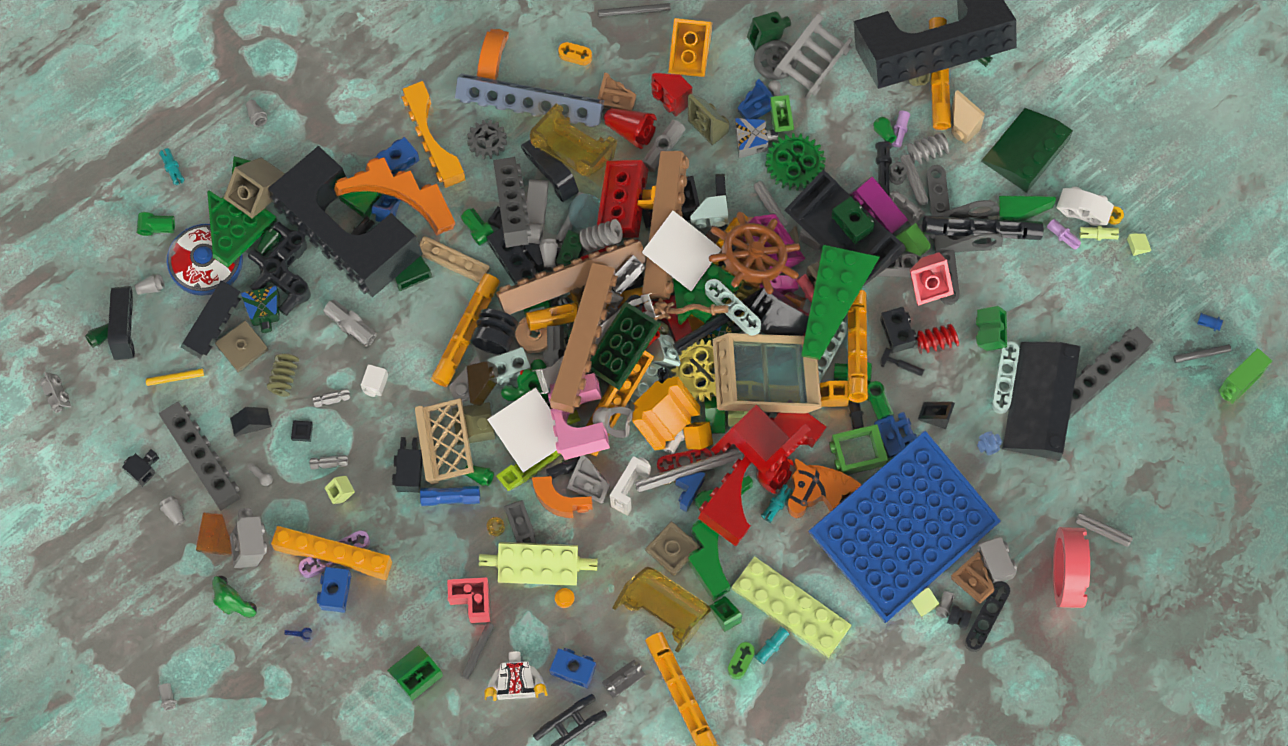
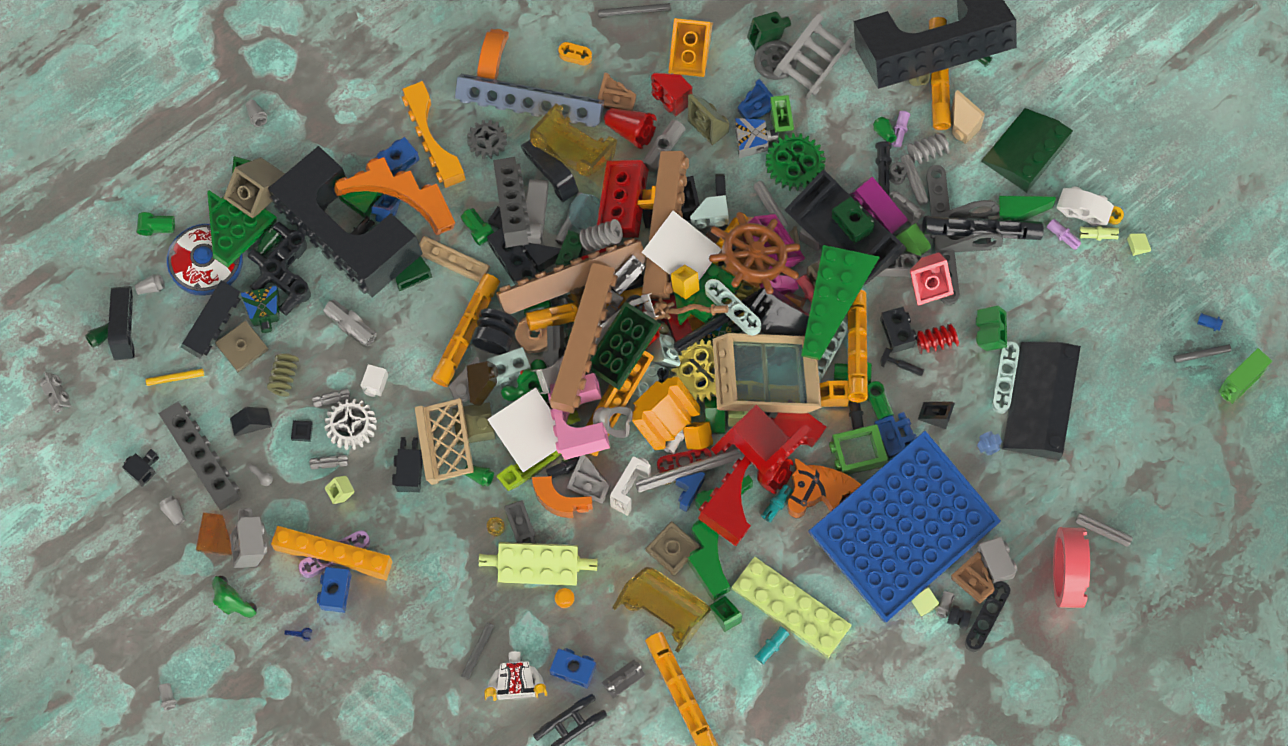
(171, 166): teal pin -> none
(358, 423): none -> white gear
(415, 672): green slope -> none
(437, 496): blue axle -> none
(474, 593): coral brick -> none
(548, 251): light grey cone -> none
(685, 281): none -> yellow panel
(737, 658): bright green beam -> none
(774, 86): light grey piece -> none
(1134, 338): dark grey brick -> none

